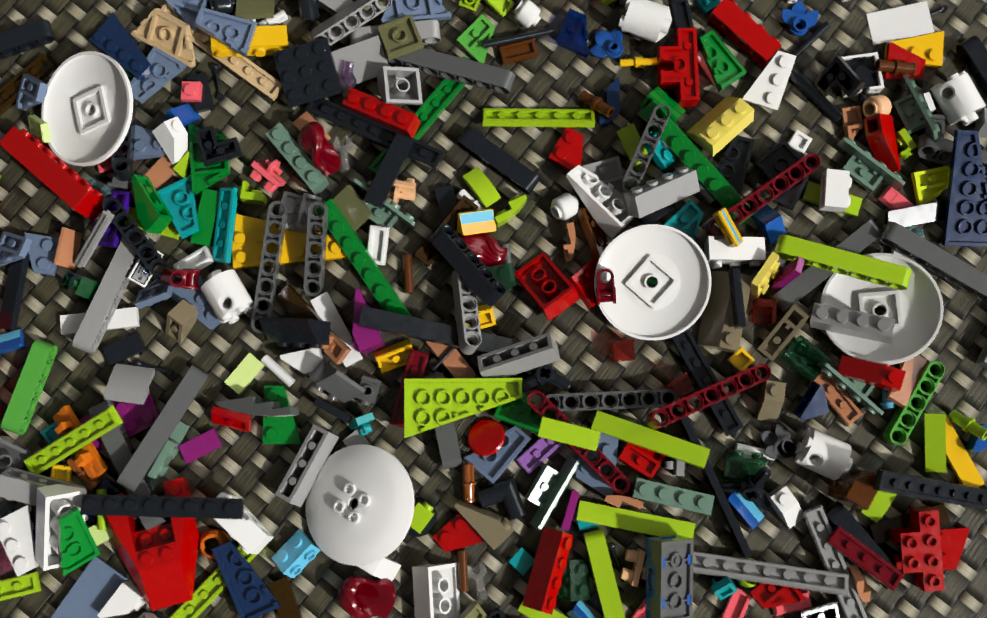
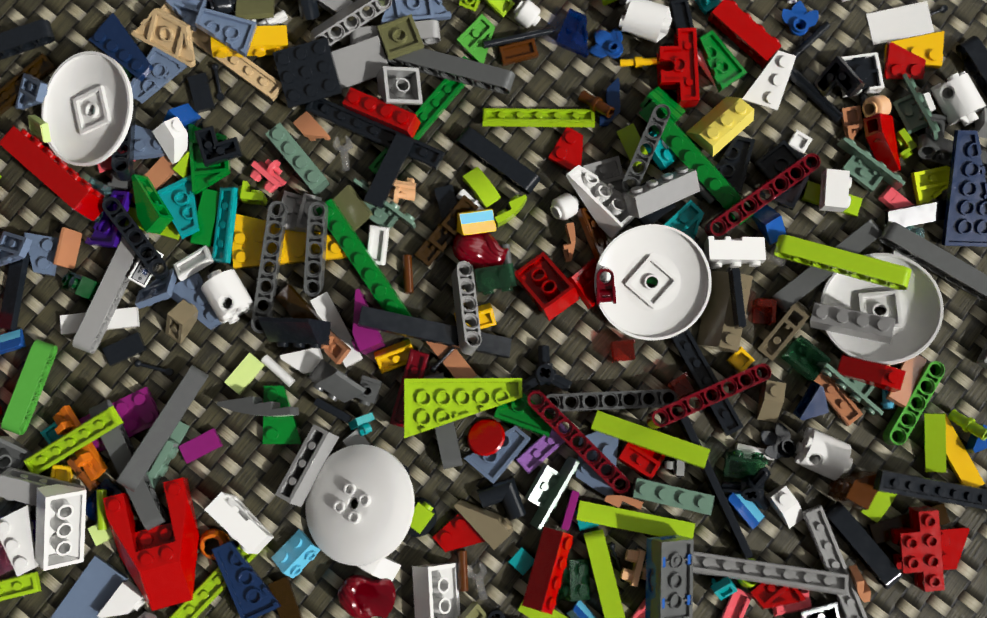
(75, 541): green wing -> none
(94, 238): light grey axle -> none
(129, 384): light grey slope -> none
(162, 506): black plate -> none
(184, 278): dark red piece -> none
(191, 91): coral plate -> none
(231, 419): red plate -> none
(313, 141): dark red piece -> none
(348, 76): clear purple arm -> none
(467, 264): black beam -> none
(468, 482): dark orange axle -> none
(519, 357): light grey brick -> none
(569, 433): lime tile -> none
(728, 228): yellow slope -> none
(769, 270): light yellow plate -> none
(788, 274): magenta tile -> none
(865, 558): dark red tile -> none
(895, 67): reddish brown pin -> none

